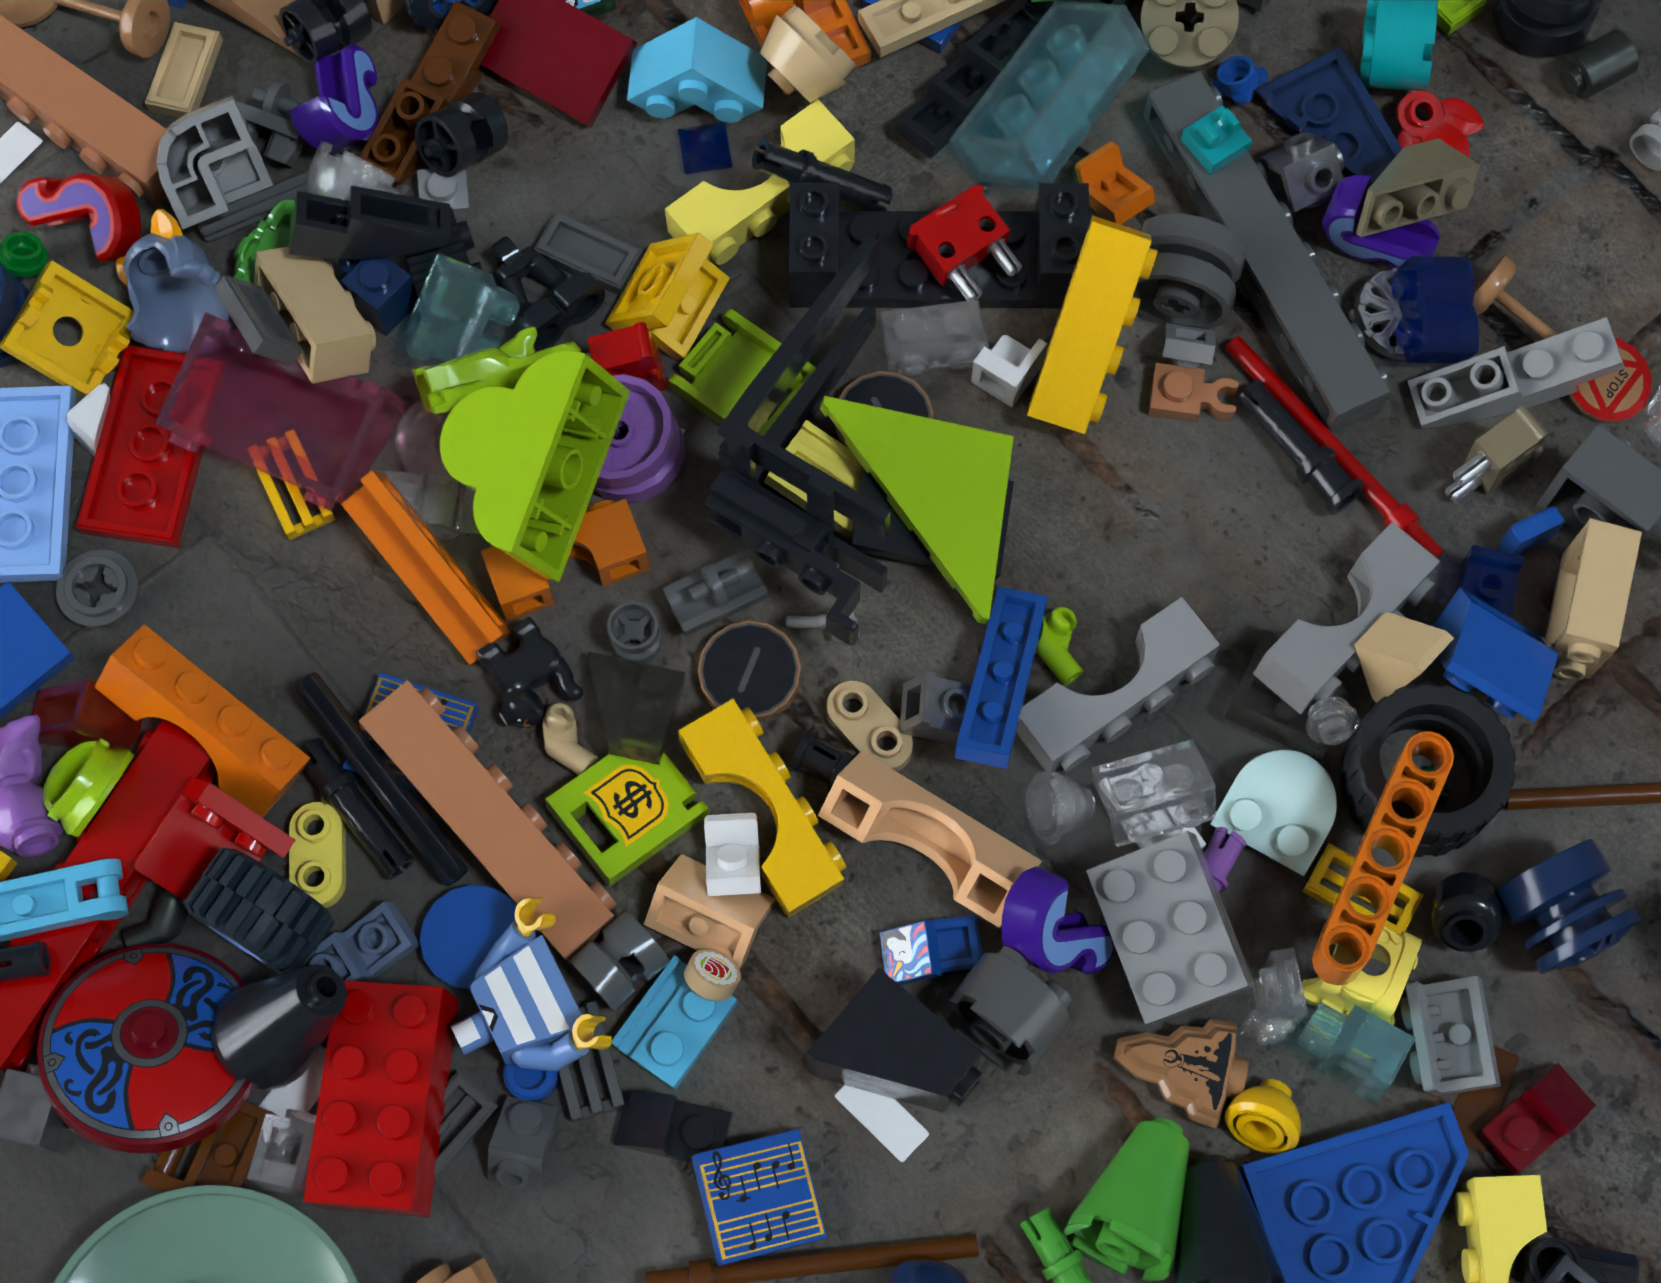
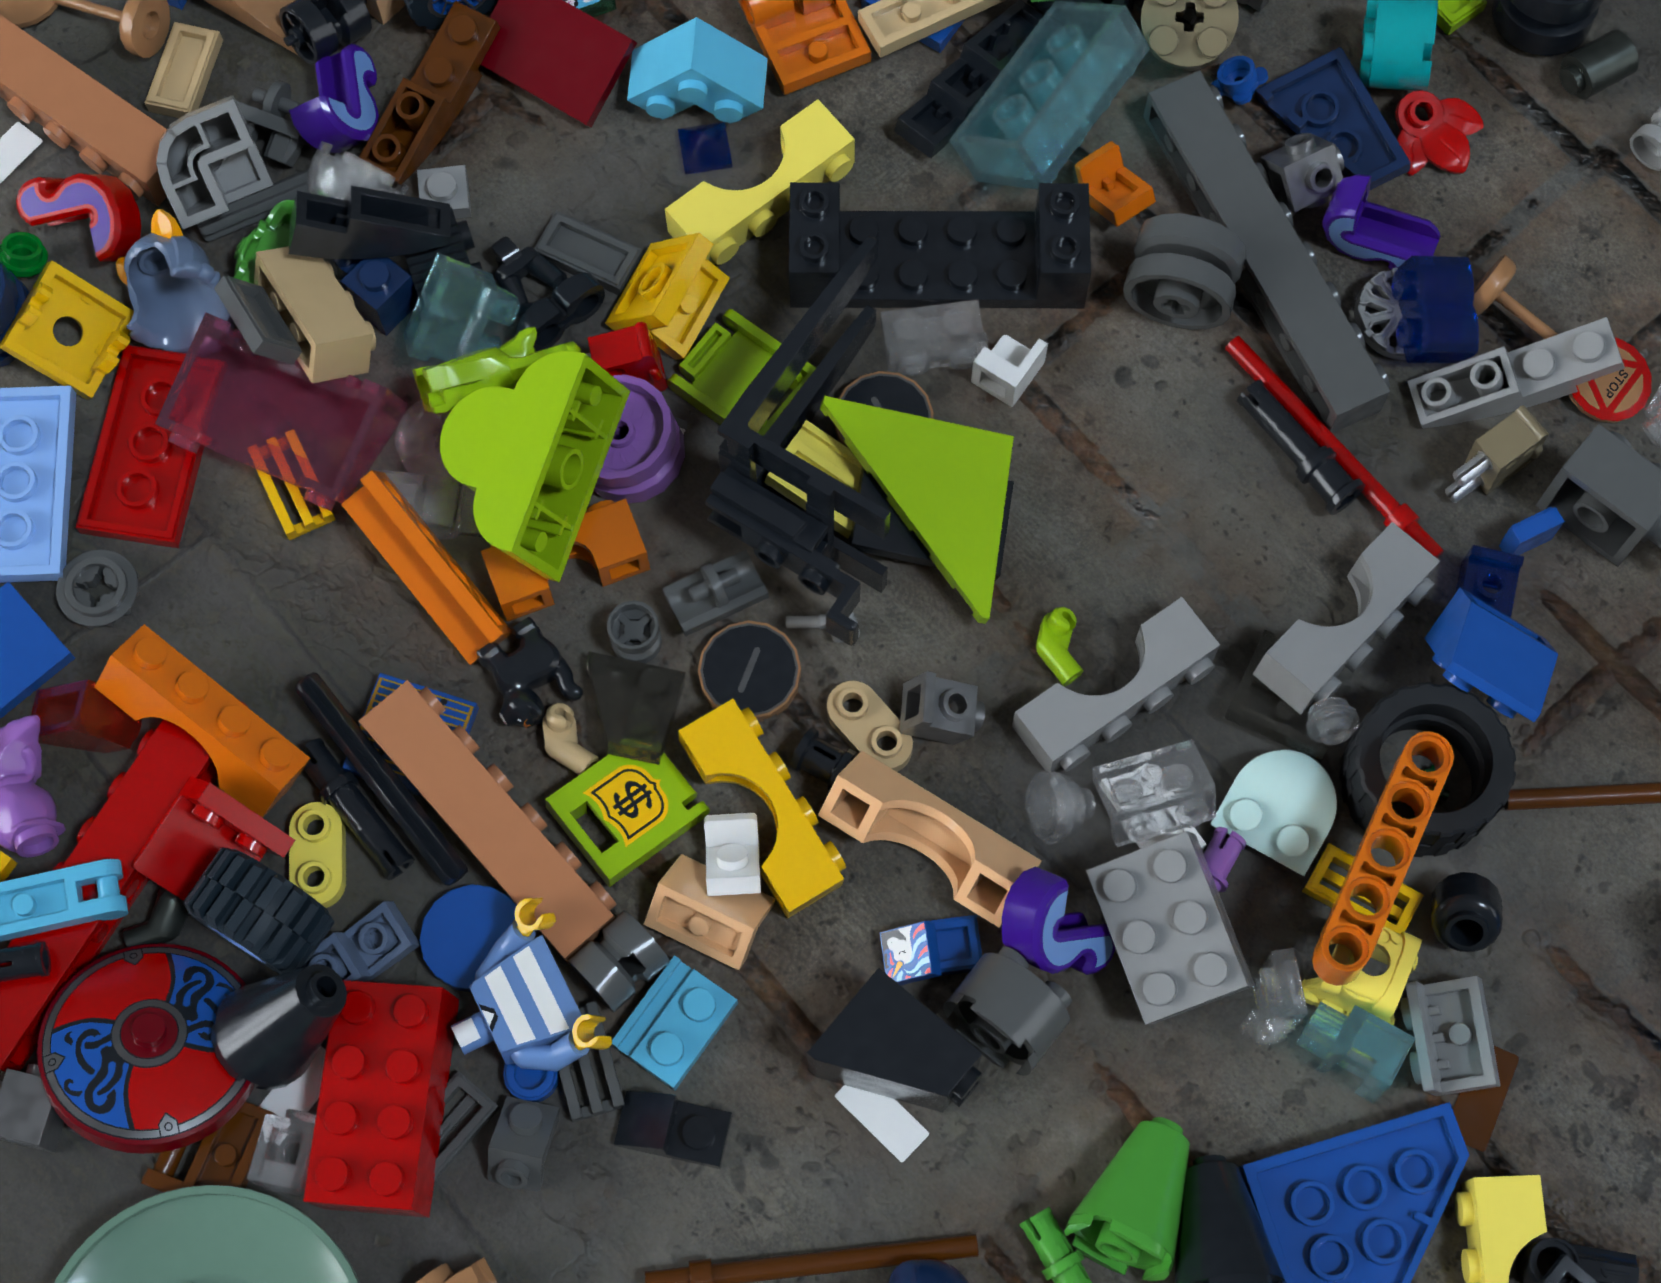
(82, 783): lime hat -> none
(88, 417): white slope -> none
(461, 134): black wheel -> none
(712, 975): tile -> none
(758, 1197): blue tile -> none
(804, 56): tan cone -> none
(805, 167): black pin -> none
(960, 234): red piece -> none
(1001, 678): blue plate -> none
(1090, 324): yellow brick -> none
(1181, 394): nougat plate -> none
(1188, 345): light grey plate -> none
(1191, 1067): medium nougat rock -> none
(1216, 139): teal tile -> none
(1265, 1118): yellow brick -> none
(1397, 652): tan slope -> none
(1417, 186): dark tan slope -> none
(1536, 1119): dark red slope -> none
(1567, 907): dark blue wheel -> none
(1591, 598): tan window -> none

